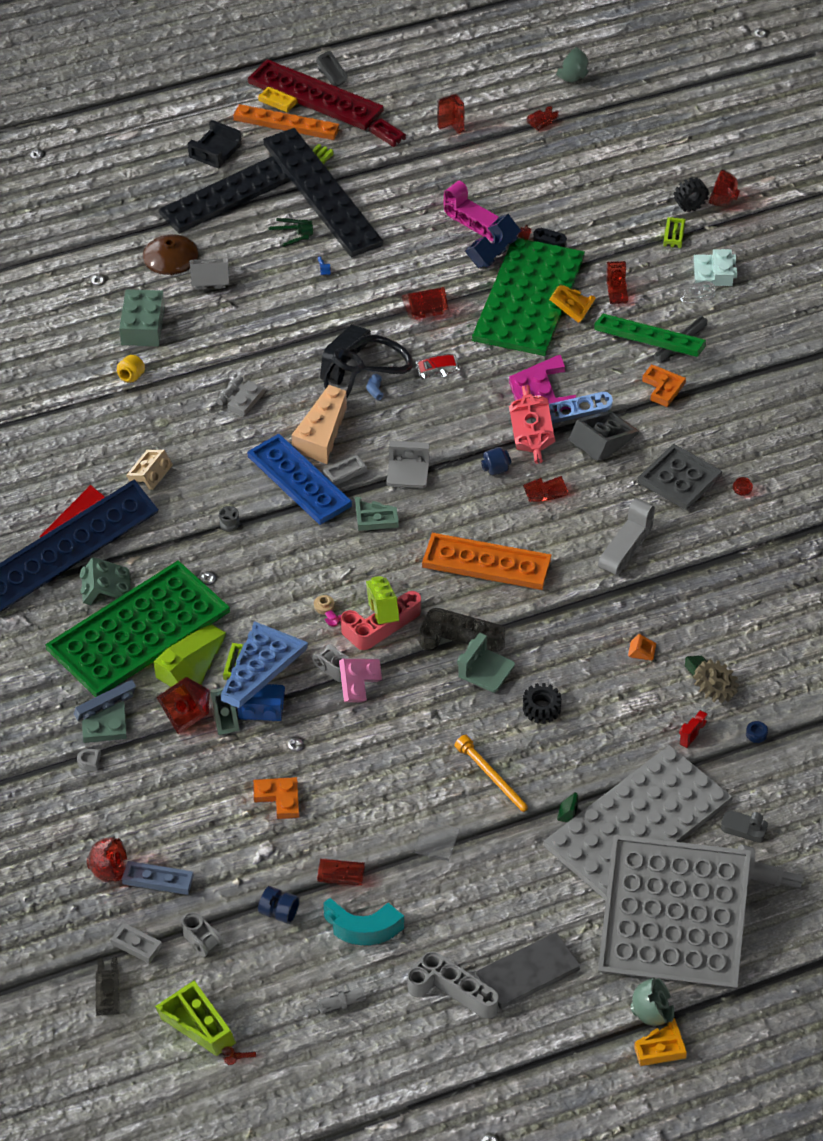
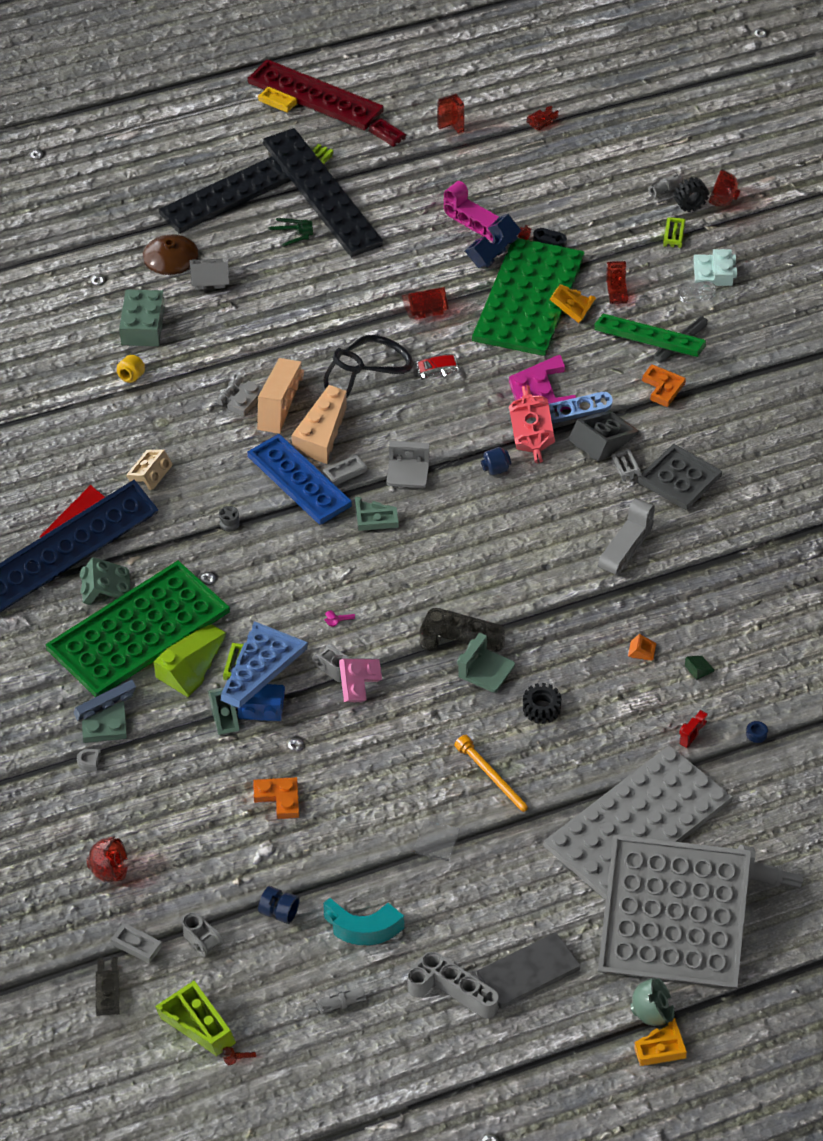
(157, 877): sand blue plate -> none
(185, 703): clear red slope -> none
(215, 145): black panel -> none
(278, 394): none -> light nougat wedge
(286, 121): orange plate -> none
(323, 604): tan plate -> none
(325, 269): blue hand -> none
(331, 68): dark grey piece -> none
(341, 872): clear red plate -> none
(343, 341): black beam -> none
(367, 632): coral beam -> none
(373, 386): medium blue arm -> none
(382, 600): lime arch -> none
(487, 561): orange plate -> none
(544, 491): clear red slope -> none
(568, 808): dark green slope -> none
(574, 66): sand green cylinder -> none
(629, 472): none -> light grey tile
(665, 185): none -> light grey pin
(715, 681): dark tan gear -> none
(742, 486): clear red plate -> none
(745, 826): dark grey piece -> none

